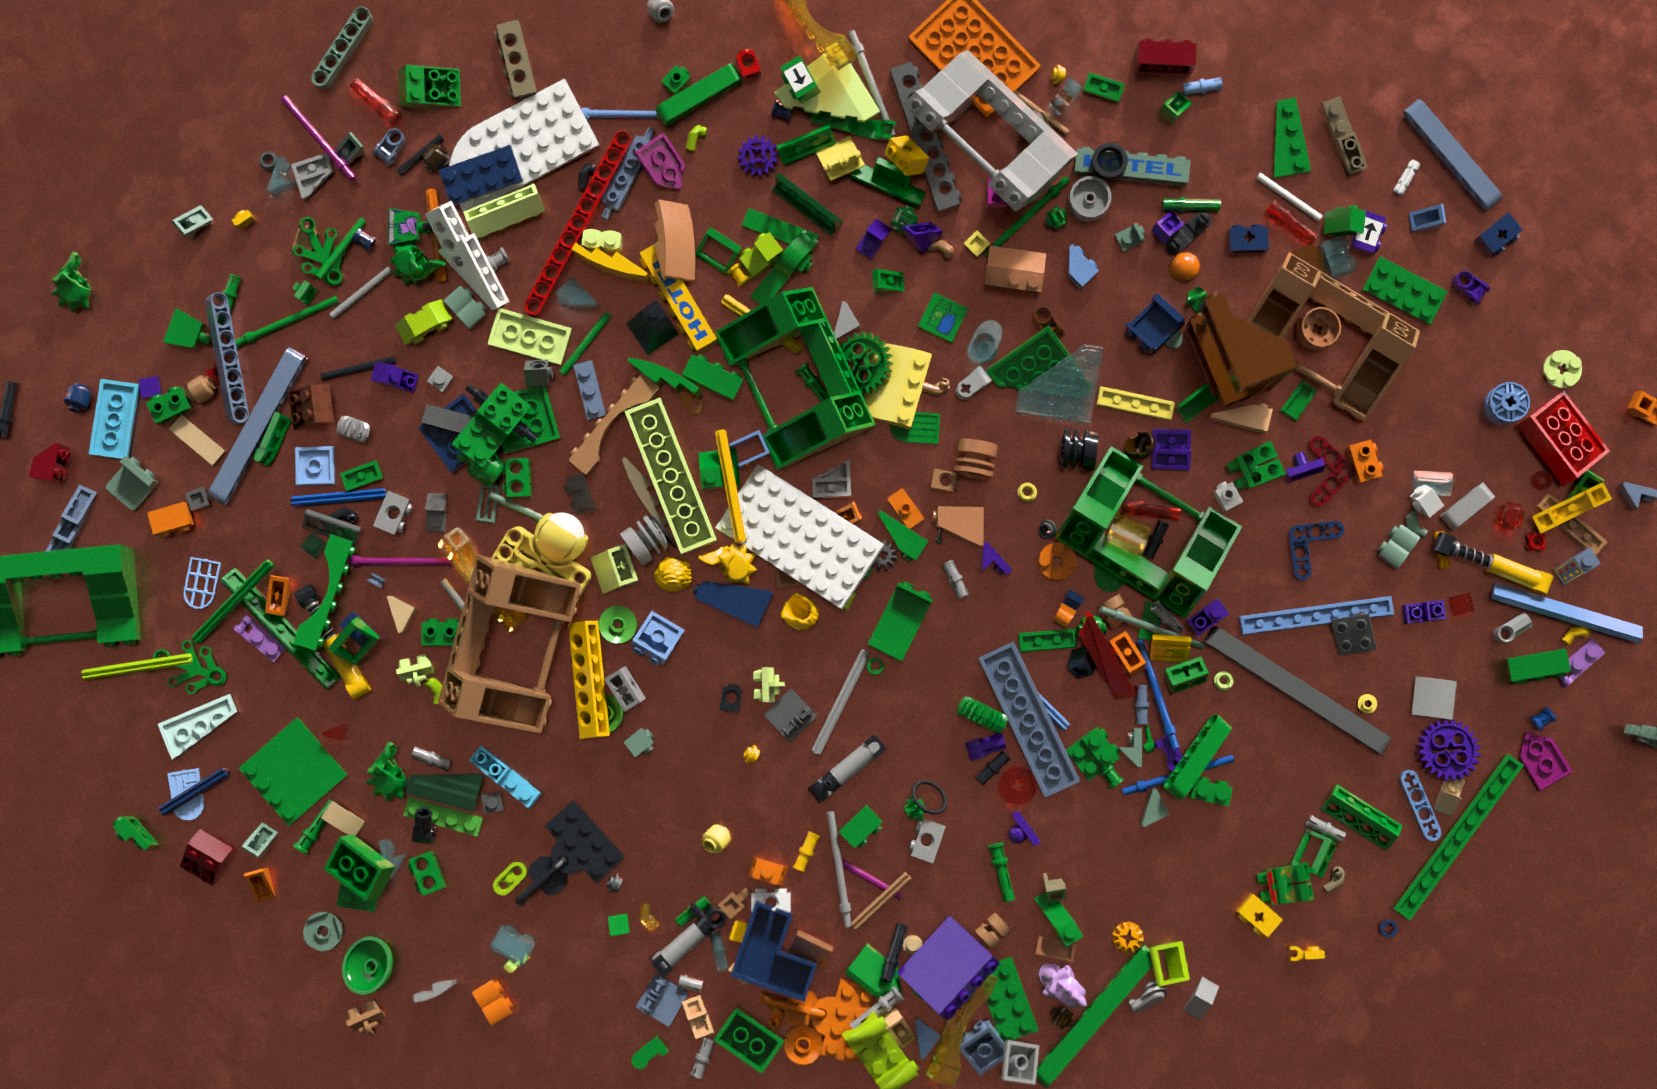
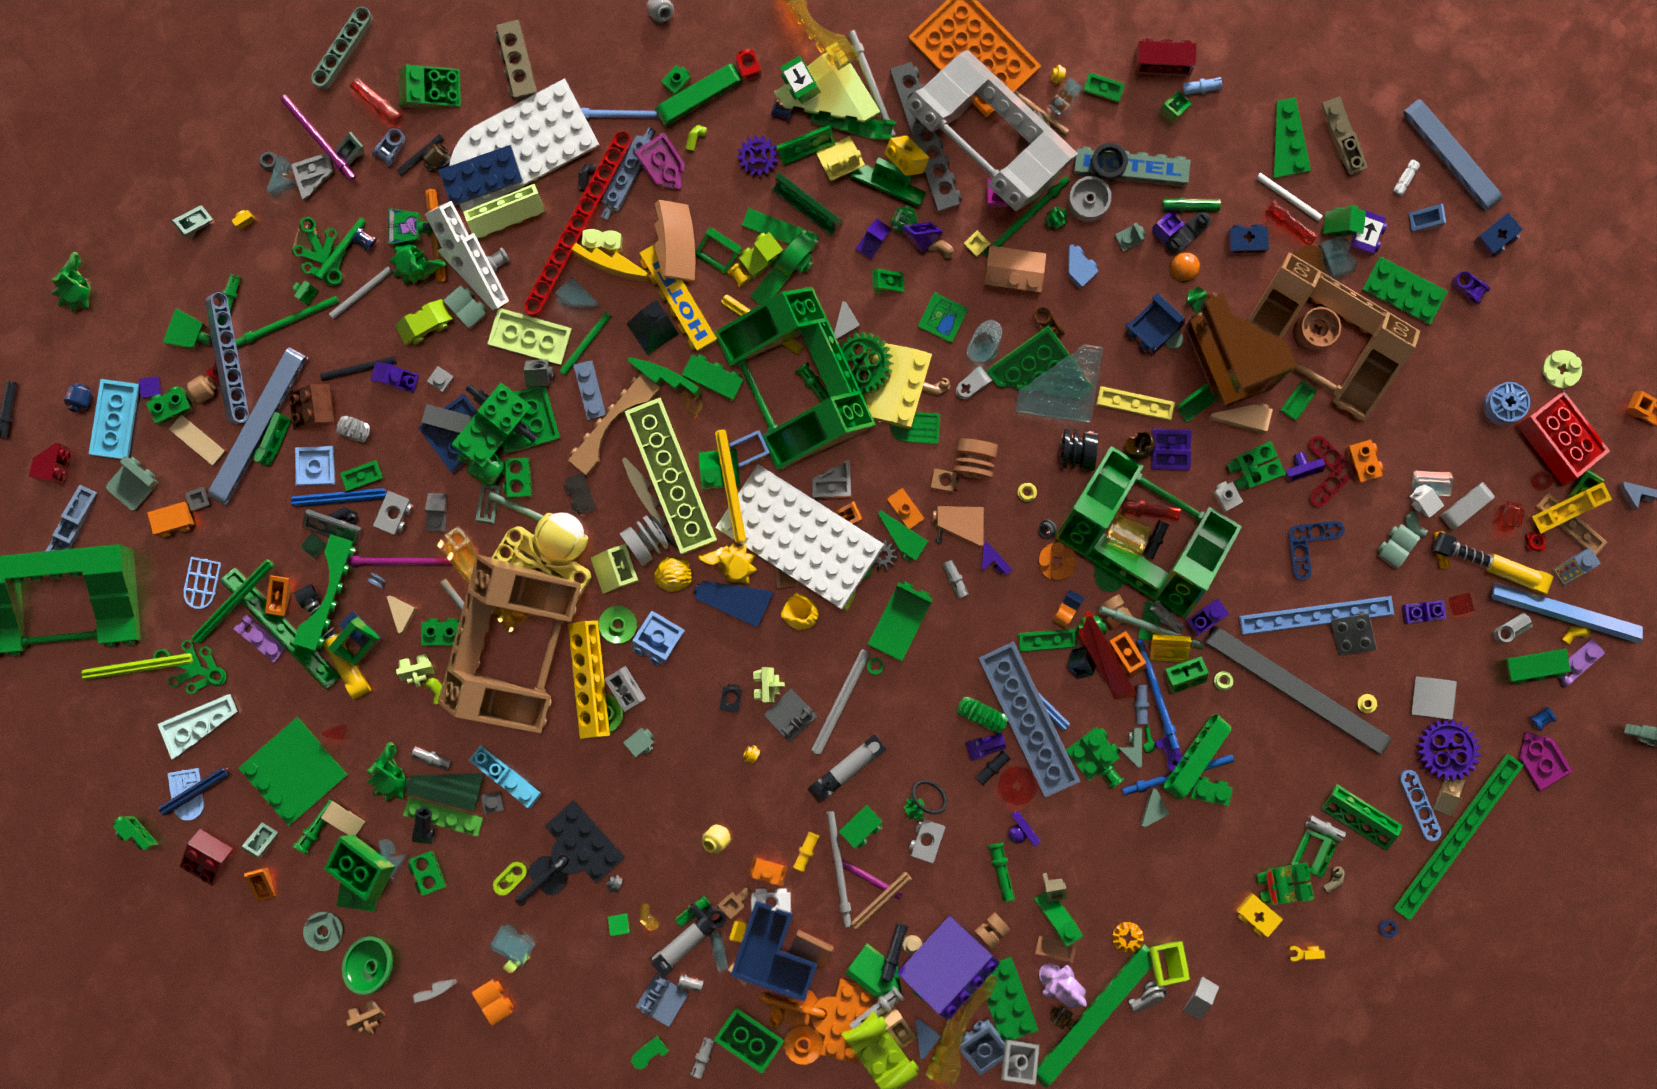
(698, 1017): light nougat slope -> none

